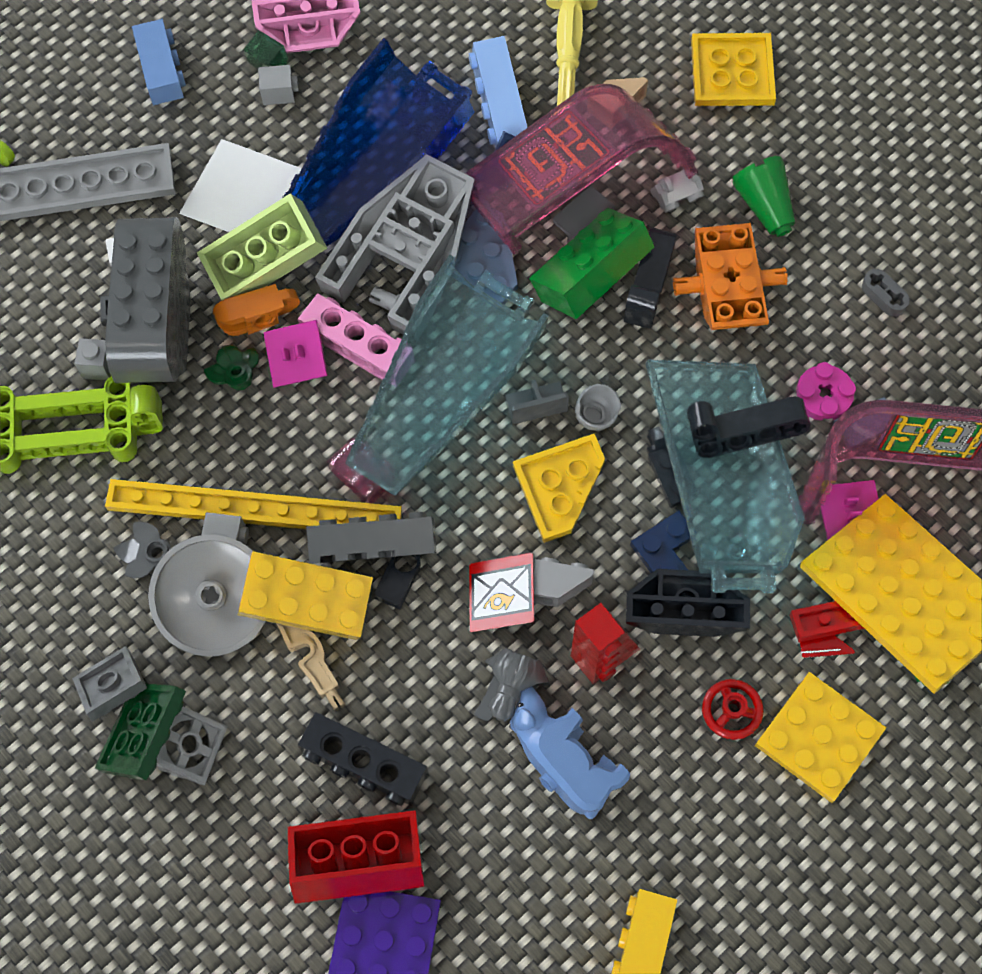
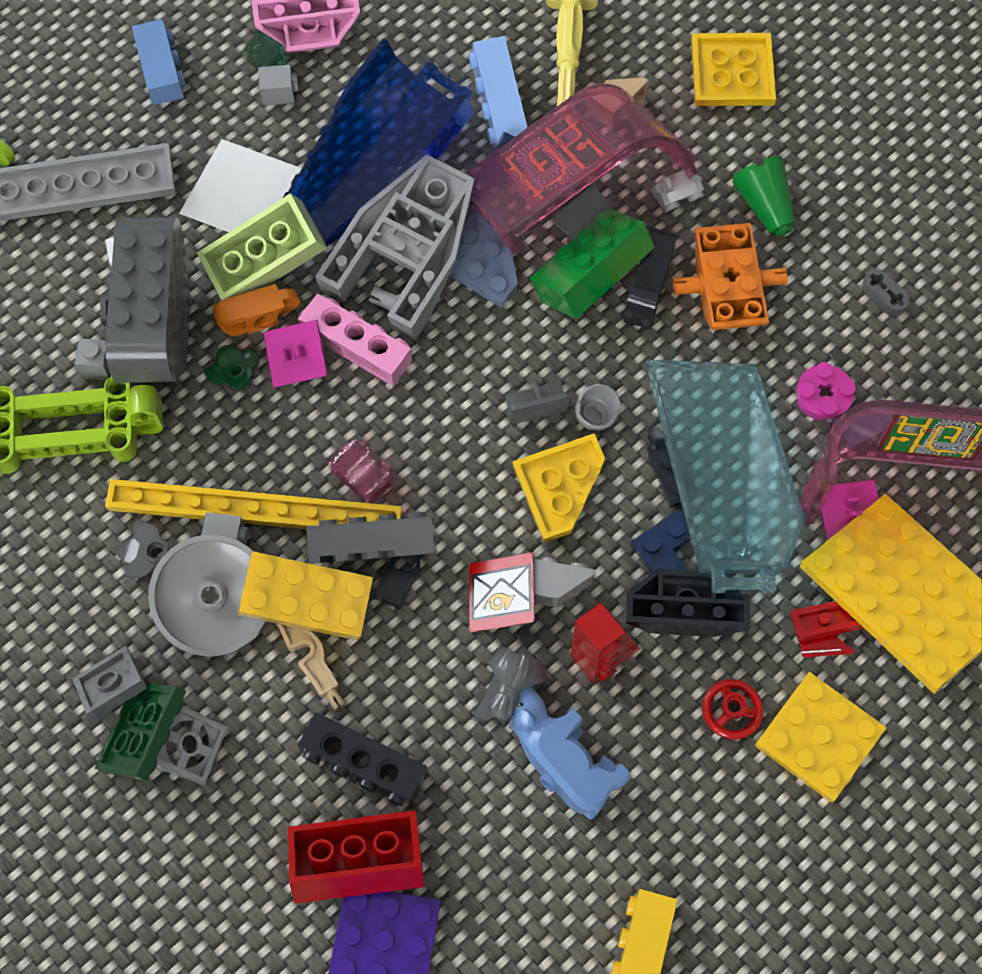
(442, 375): clear light blue windscreen -> none
(745, 427): black beam -> none

